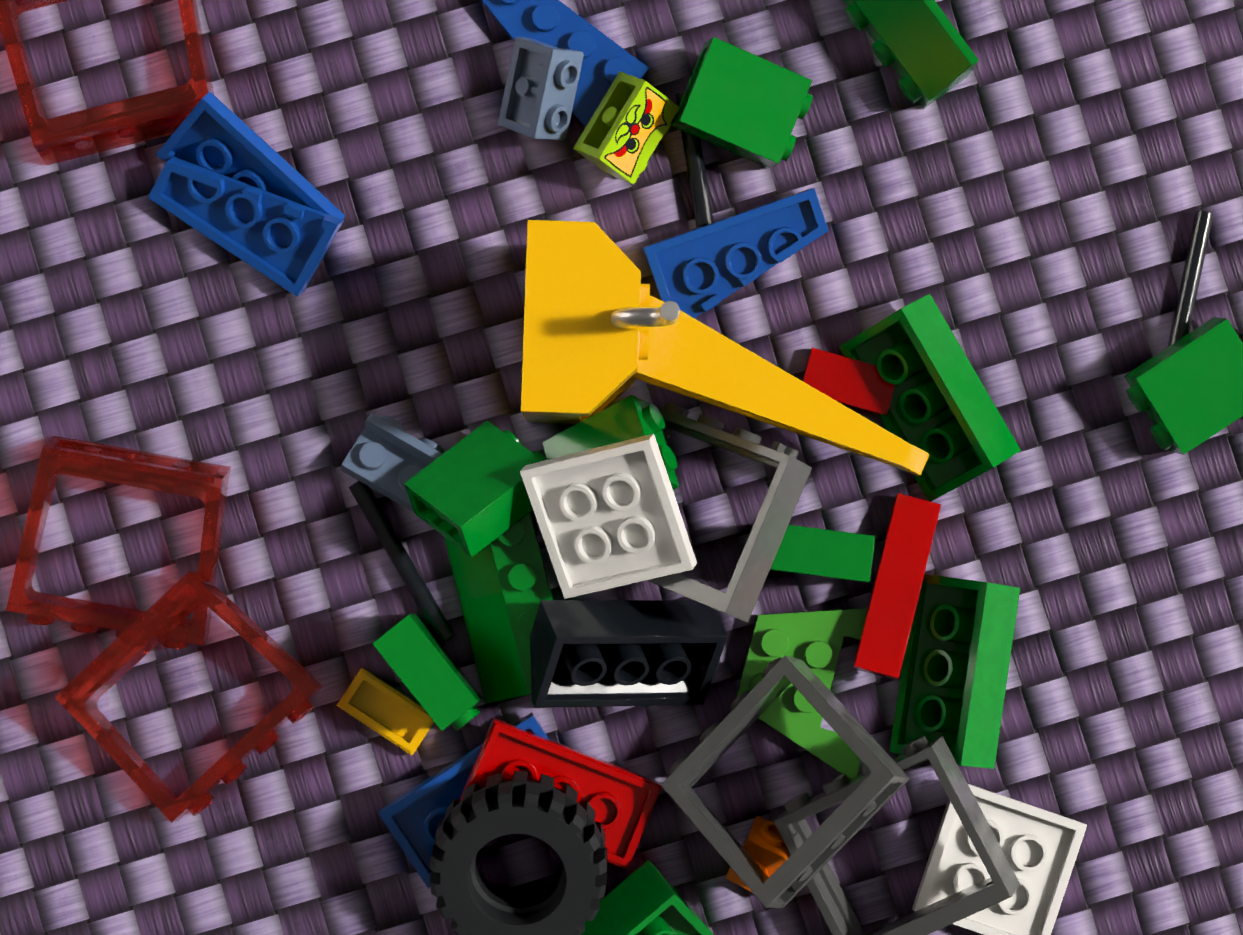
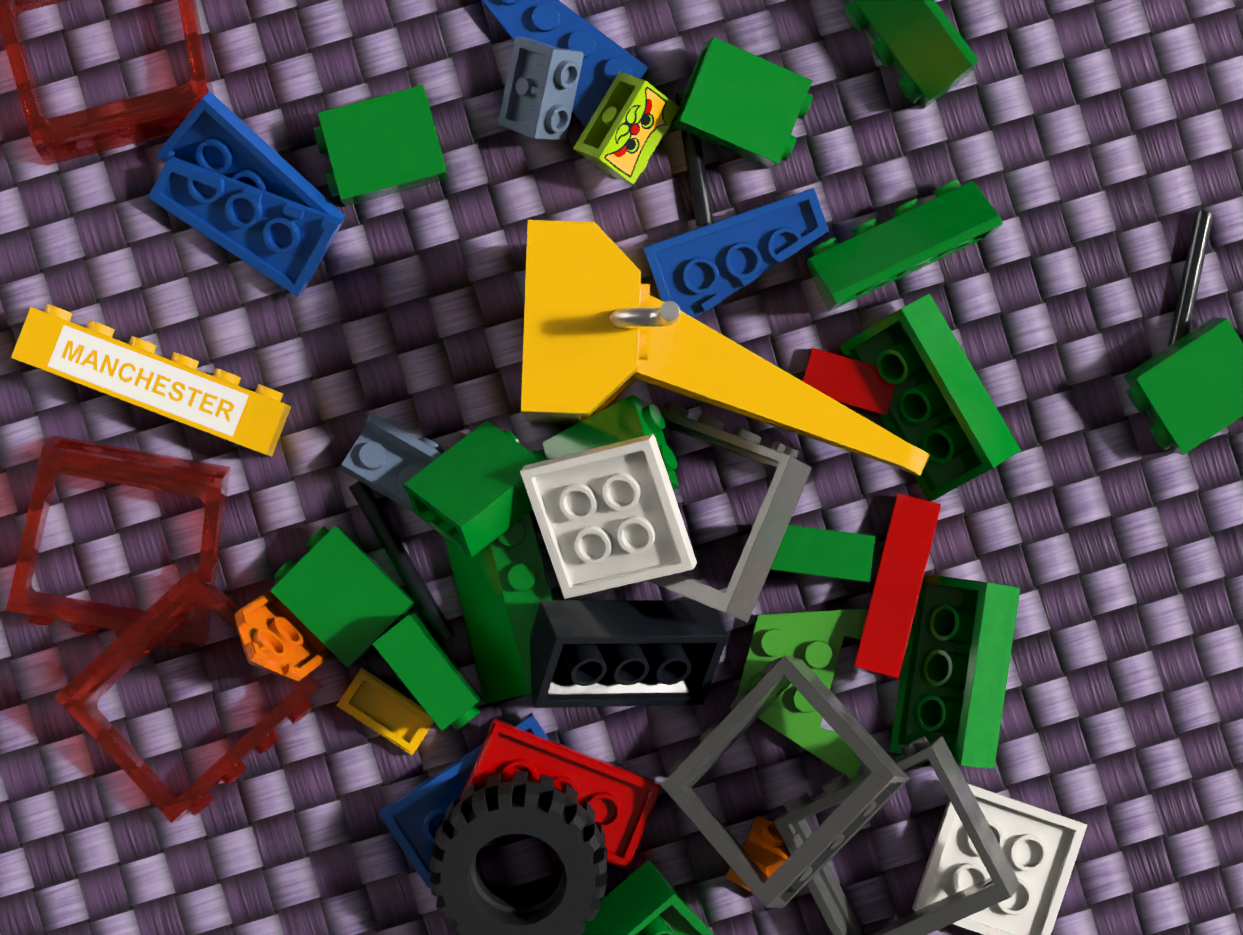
(150, 380): none -> brick
(278, 639): none -> orange tile
(341, 594): none -> green brick
(381, 146): none -> green brick
(902, 244): none -> green slope

